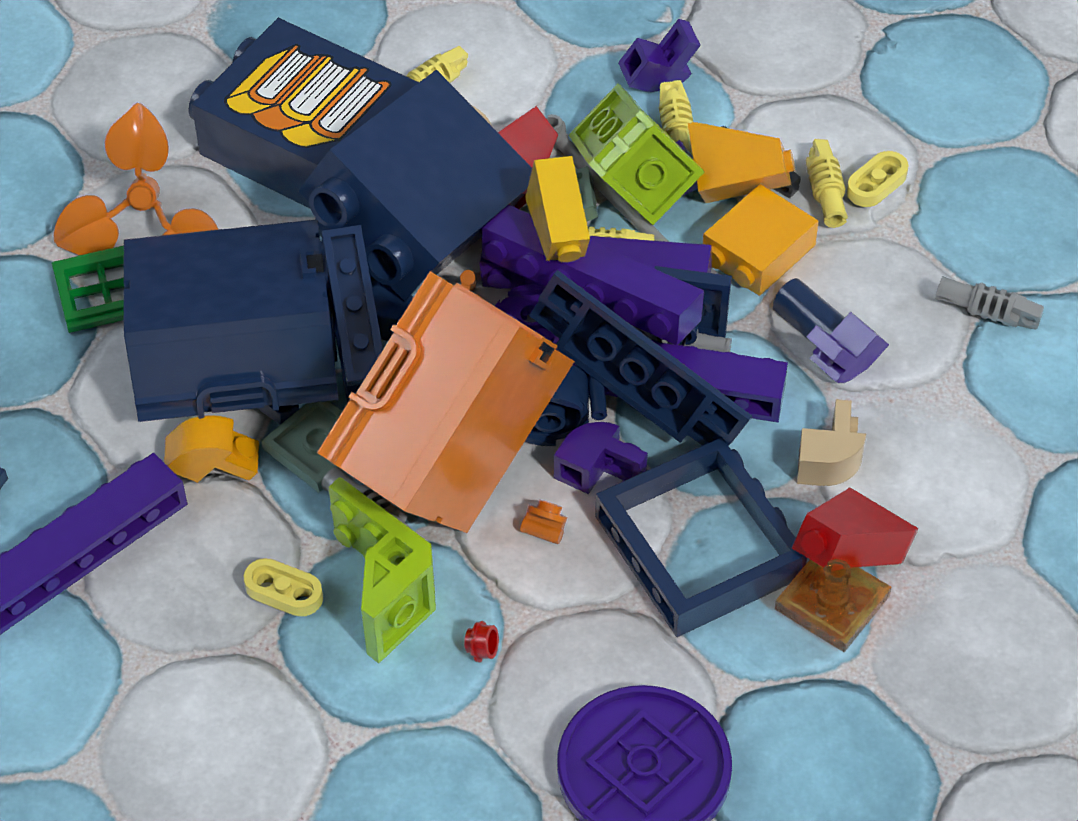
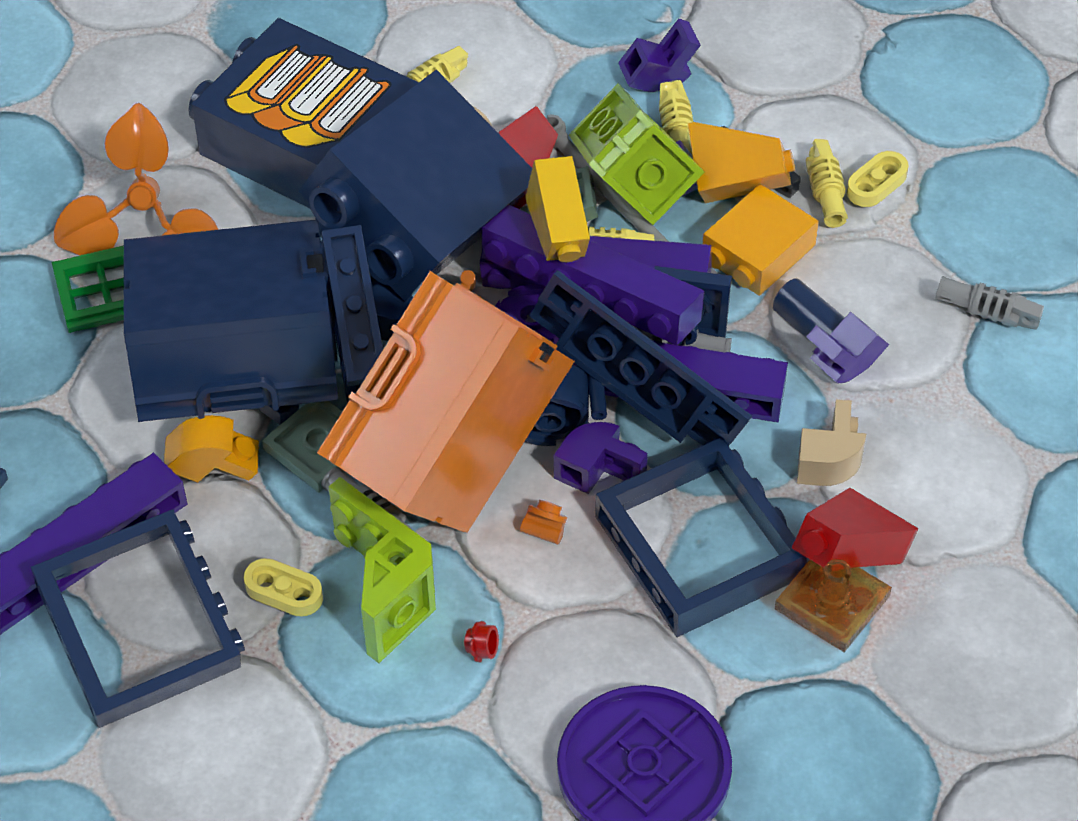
(167, 685): none -> dark blue window

